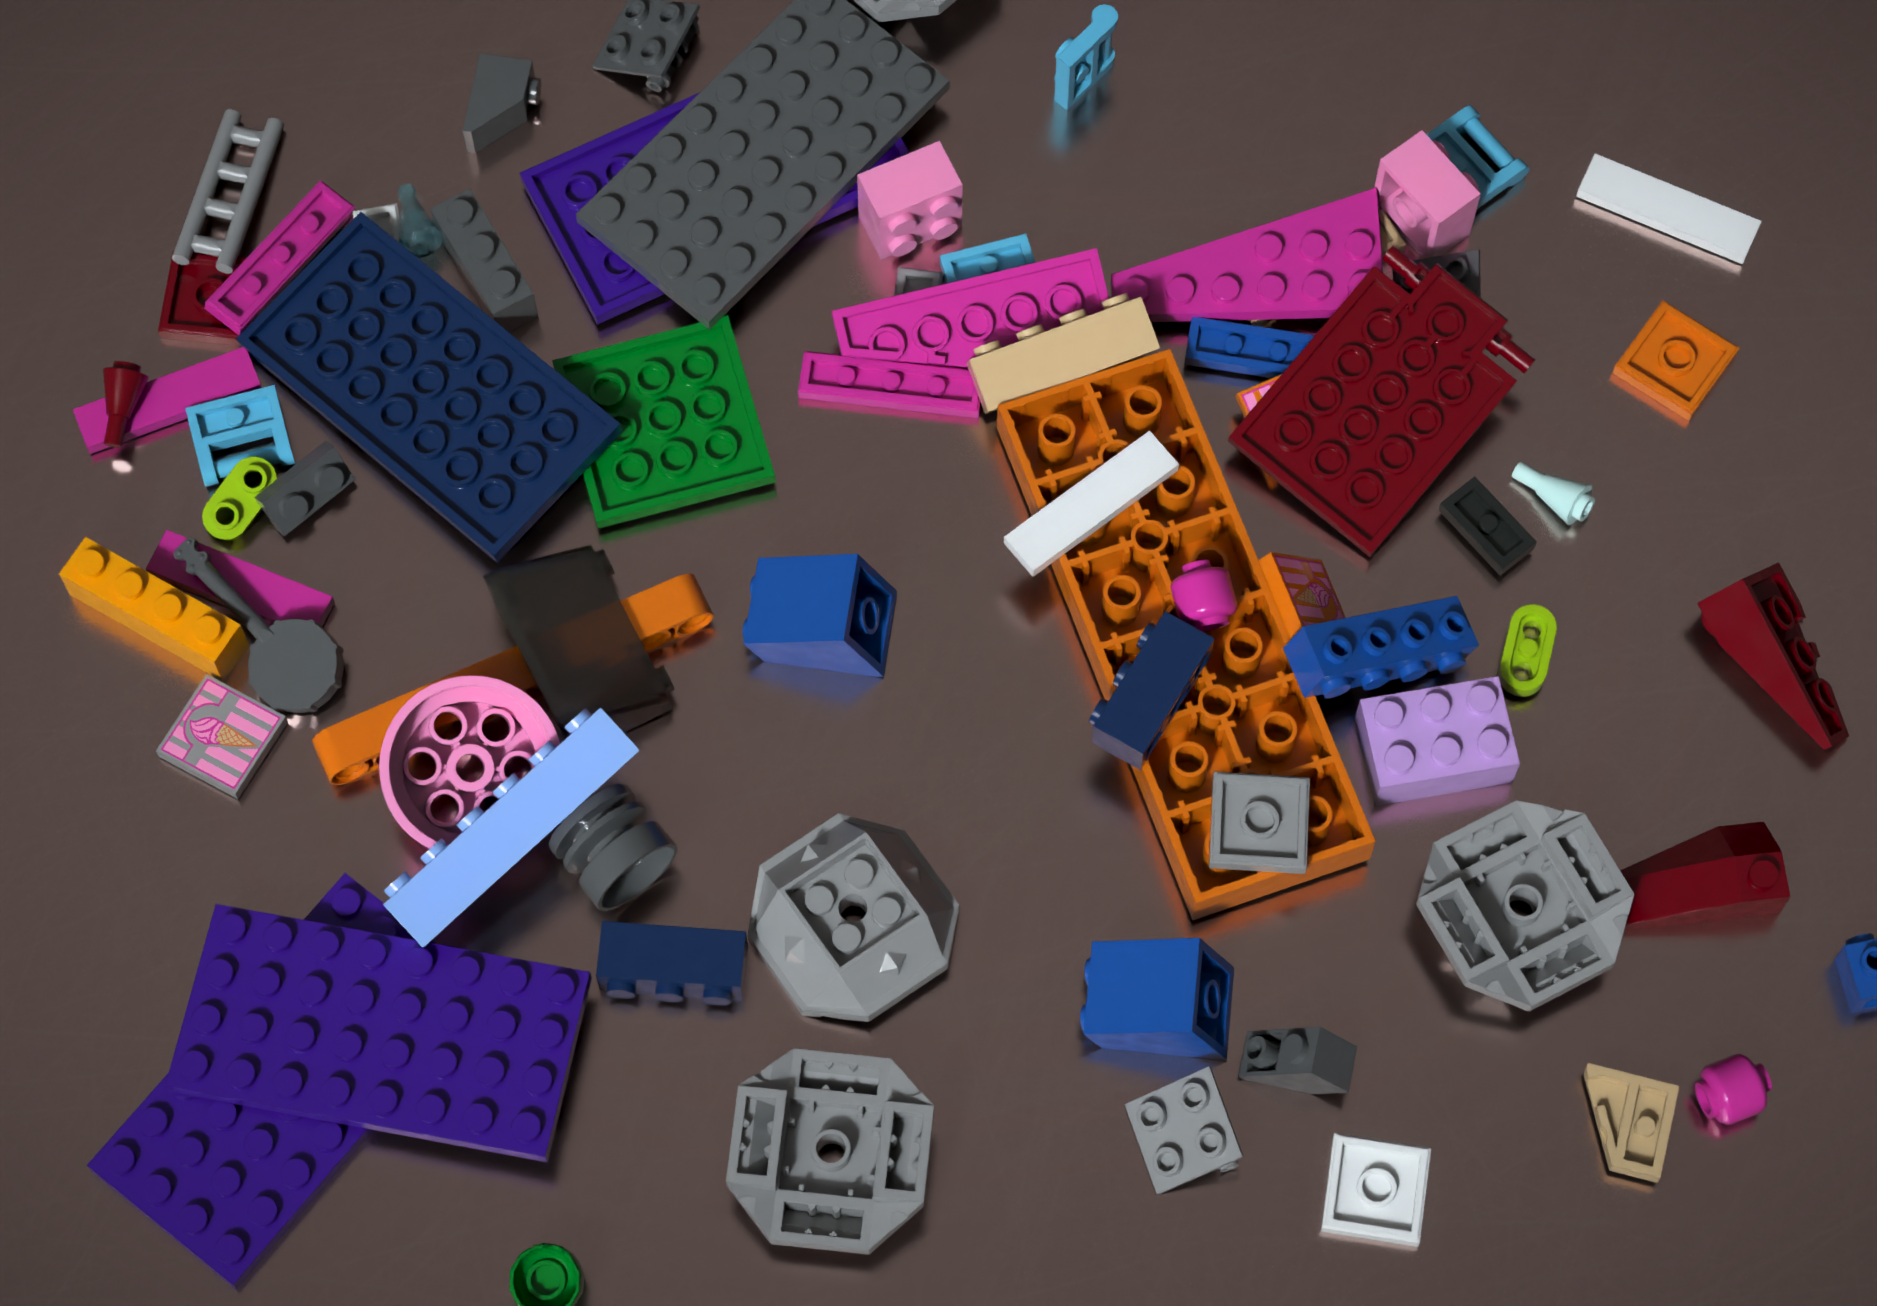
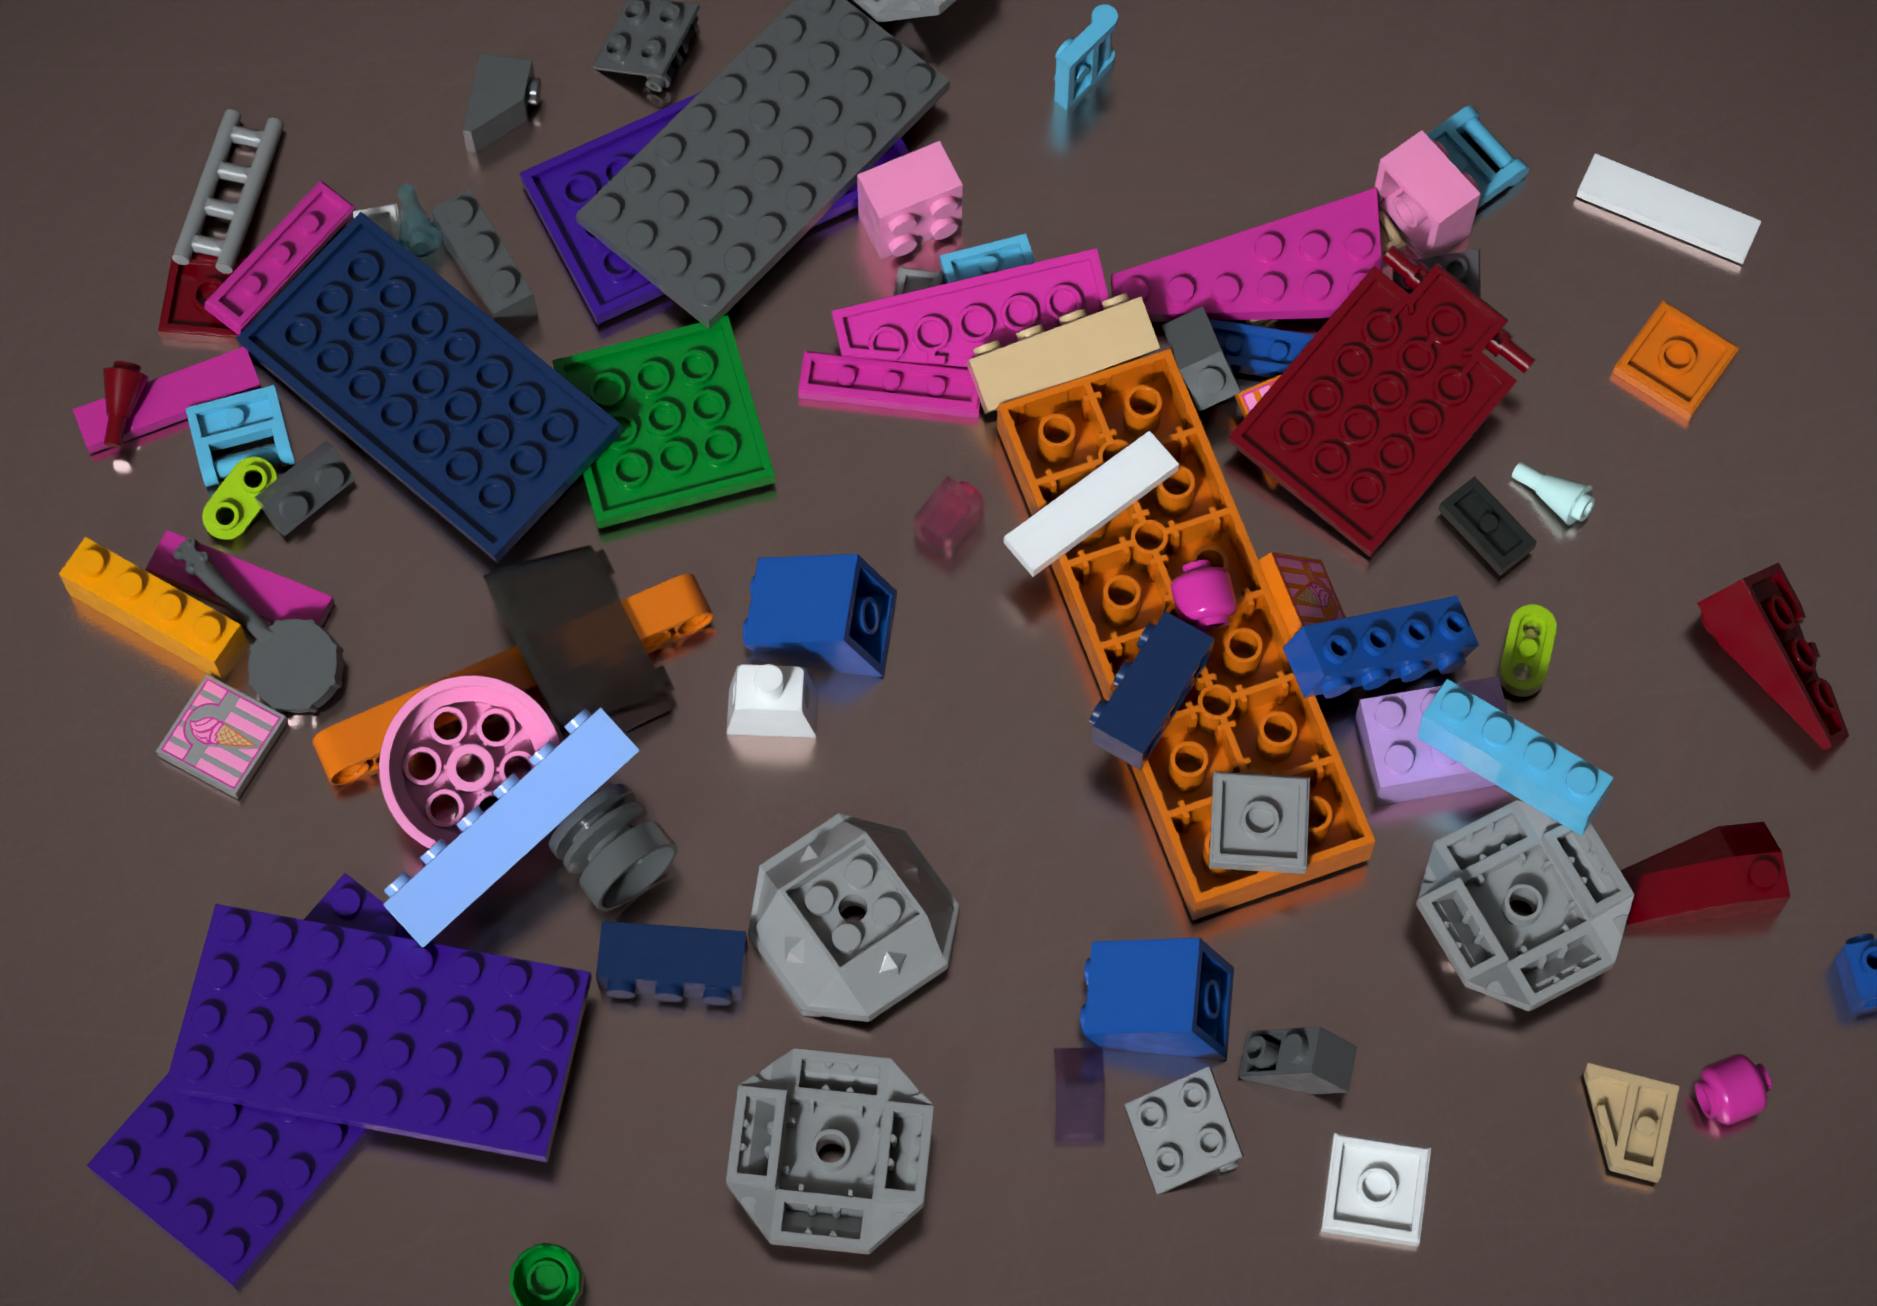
(772, 702): none -> white torso
(950, 516): none -> clear pink brick
(1079, 1096): none -> clear purple slope
(1201, 358): none -> dark grey slope
(1514, 757): none -> medium azure brick

